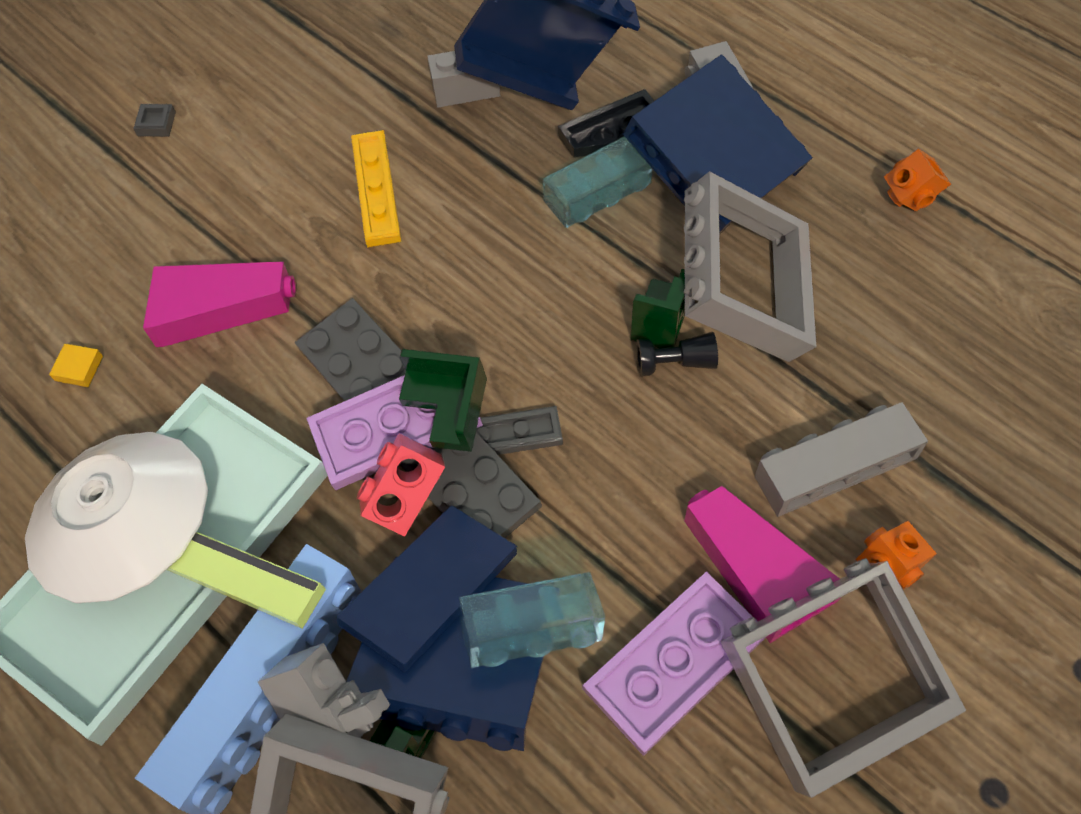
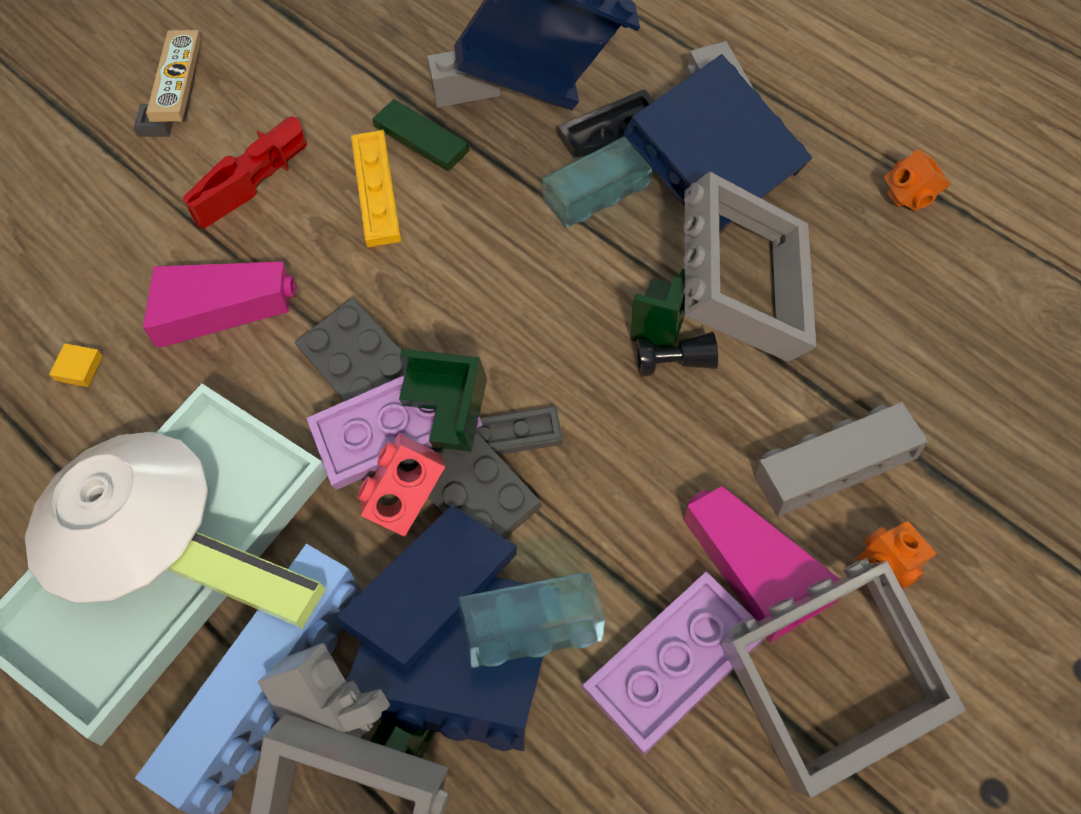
(174, 76): none -> tile
(235, 180): none -> red arm
(421, 135): none -> dark green tile

